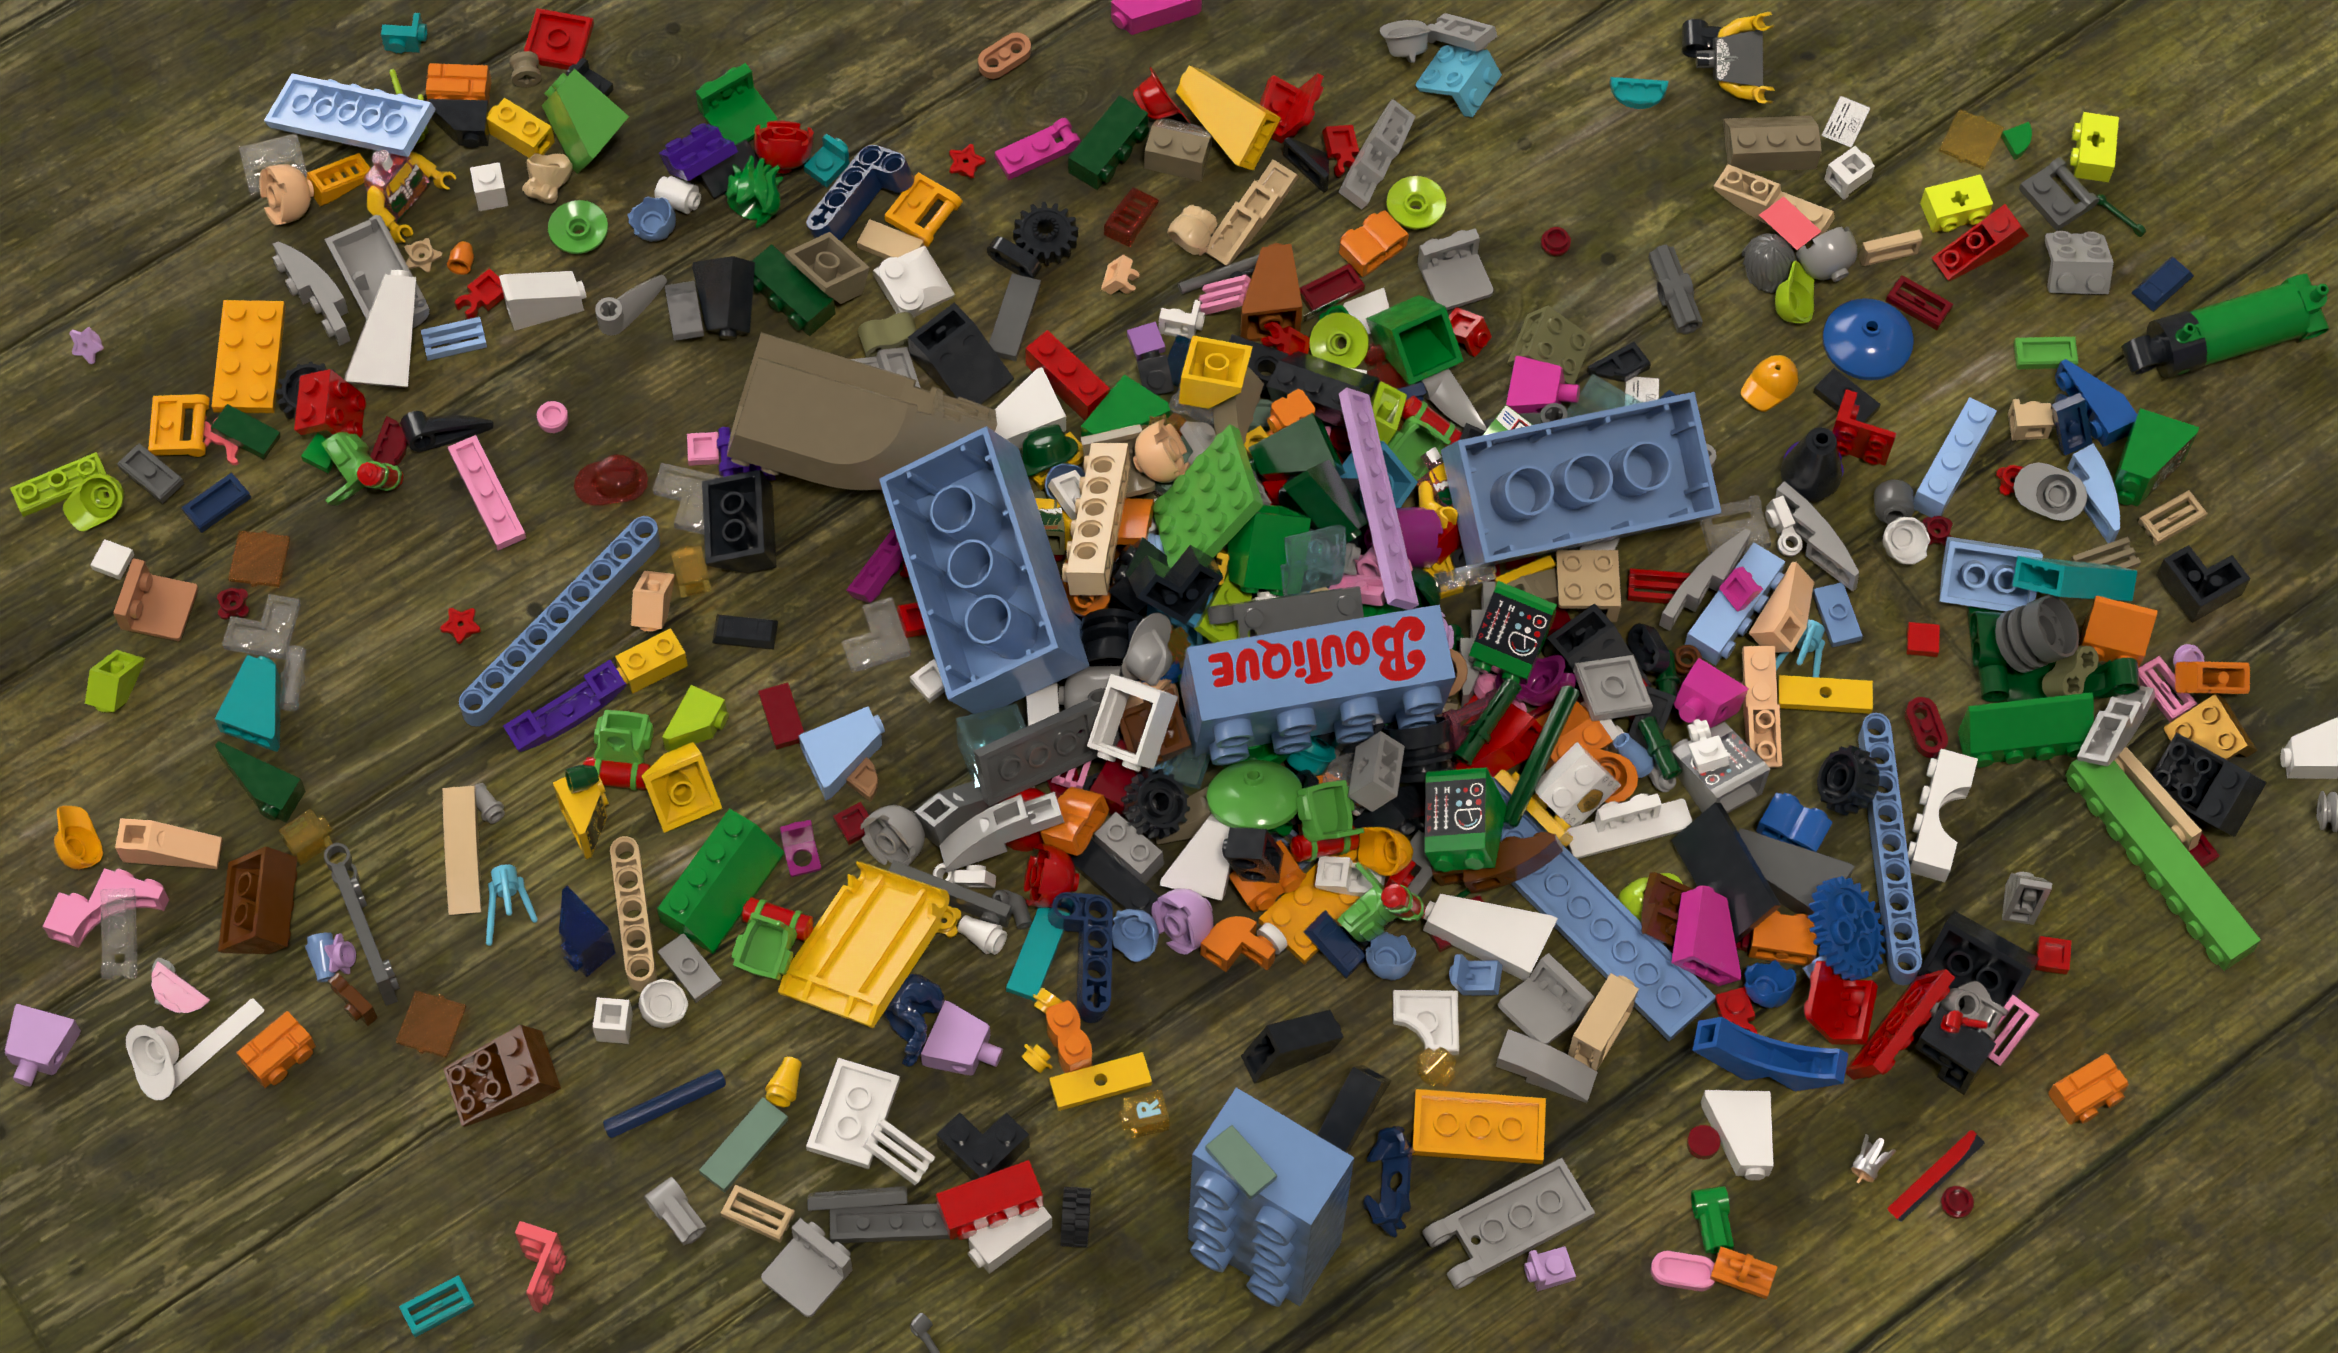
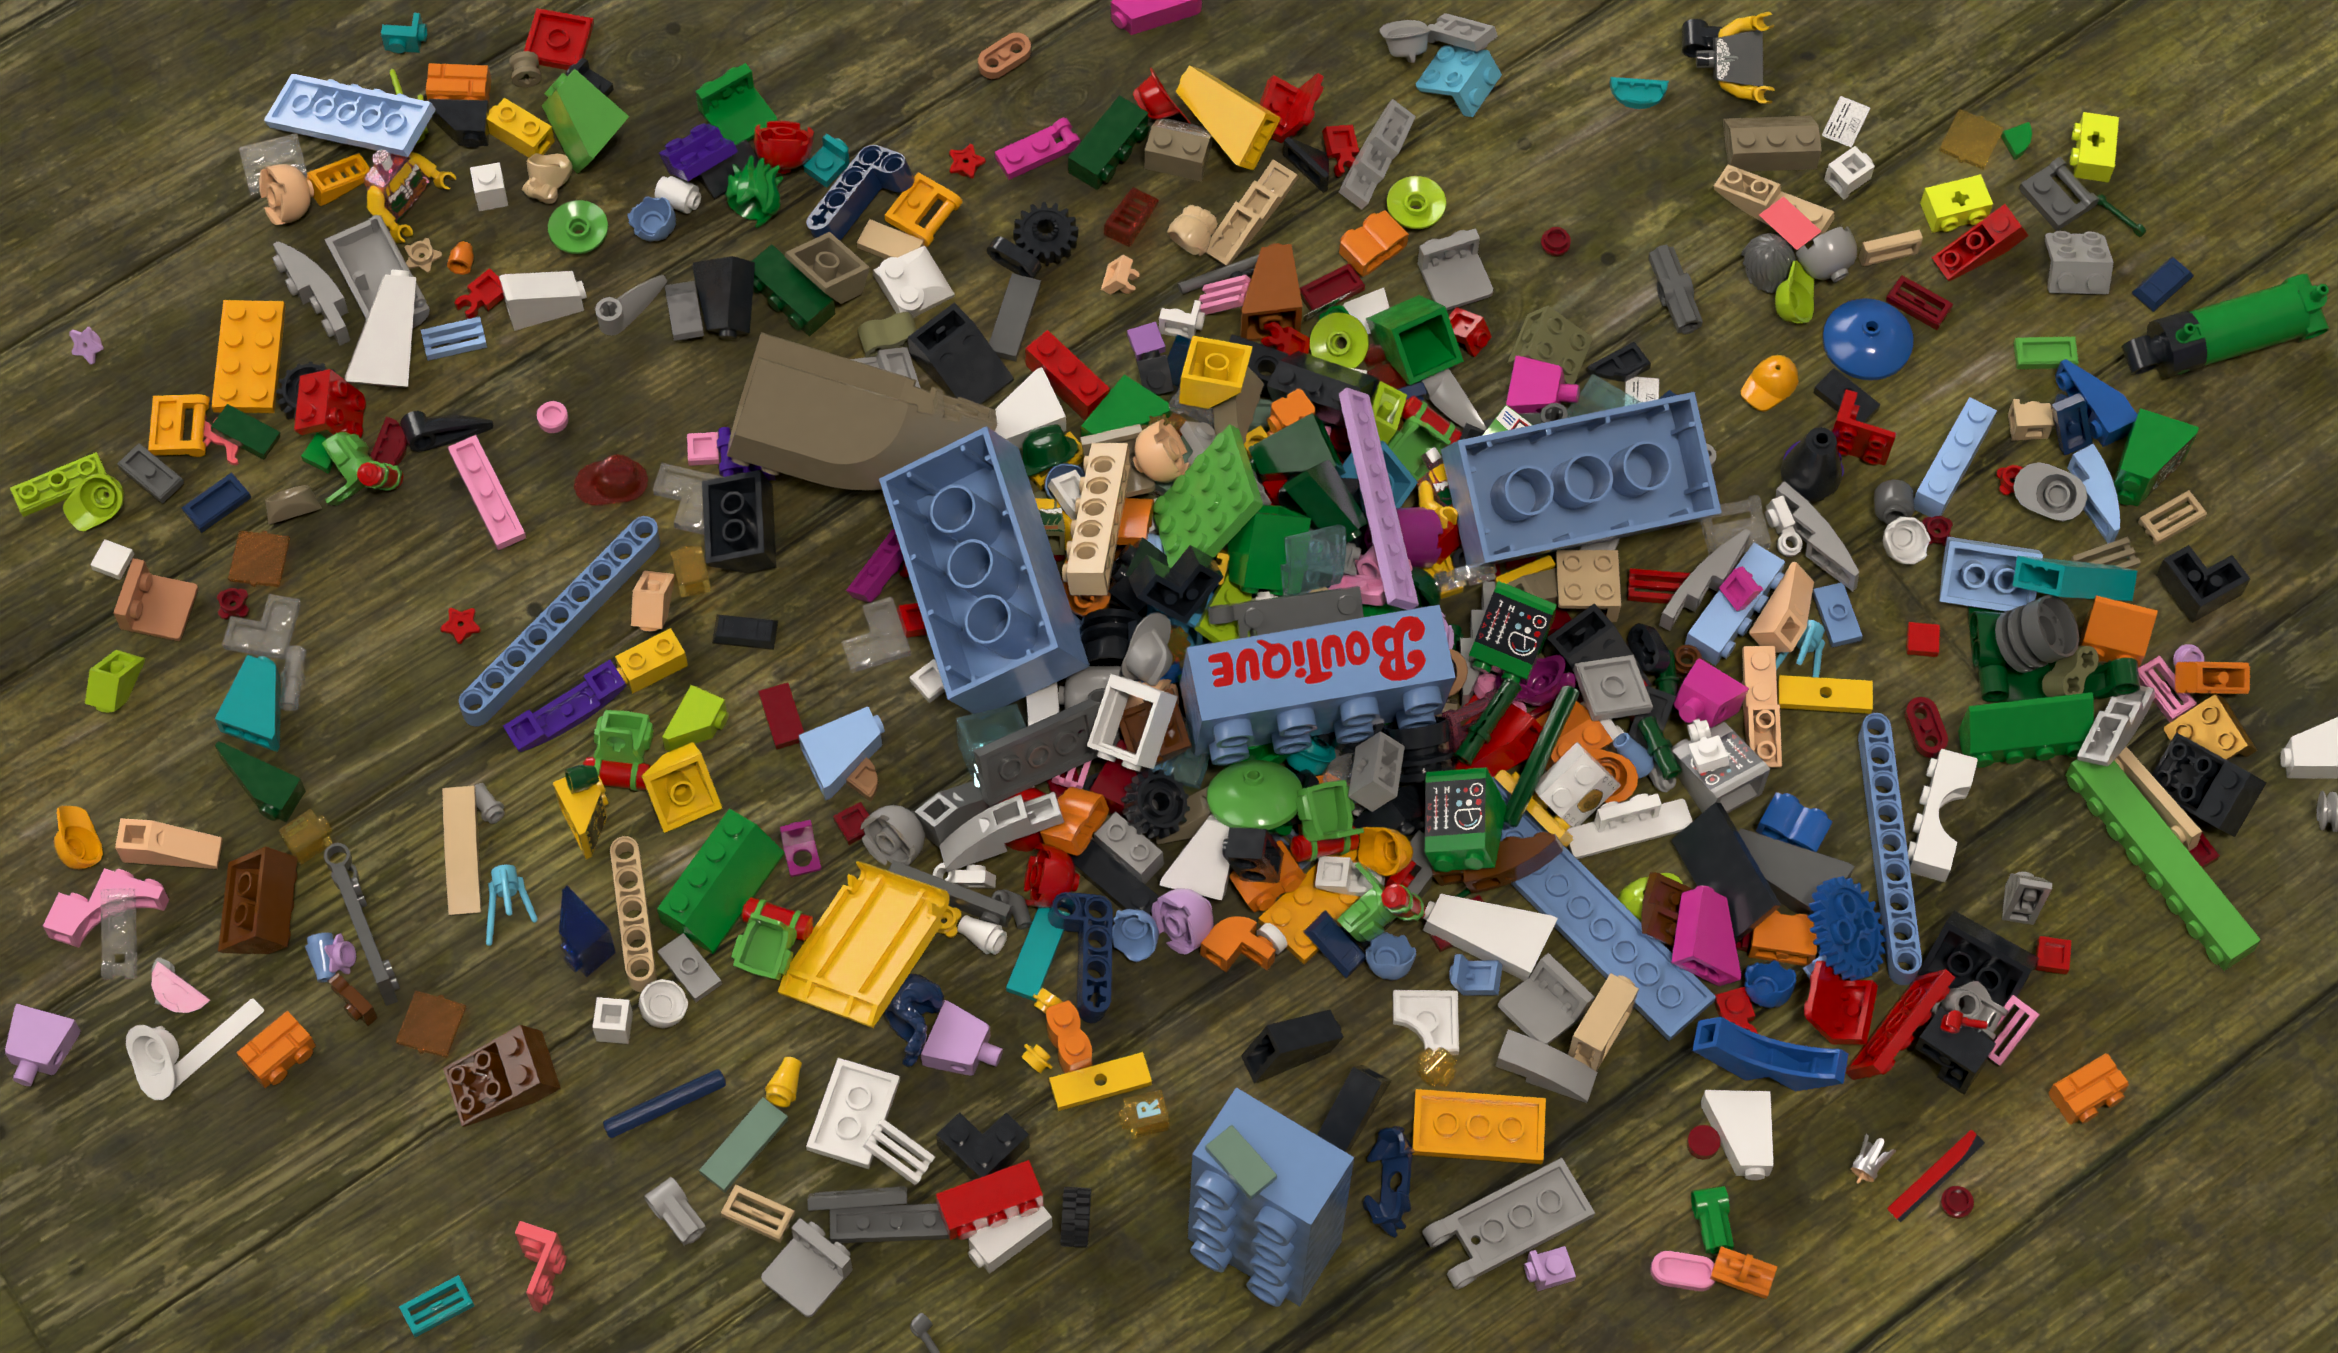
(291, 503): none -> dark tan piece
(1848, 780): black gear -> none

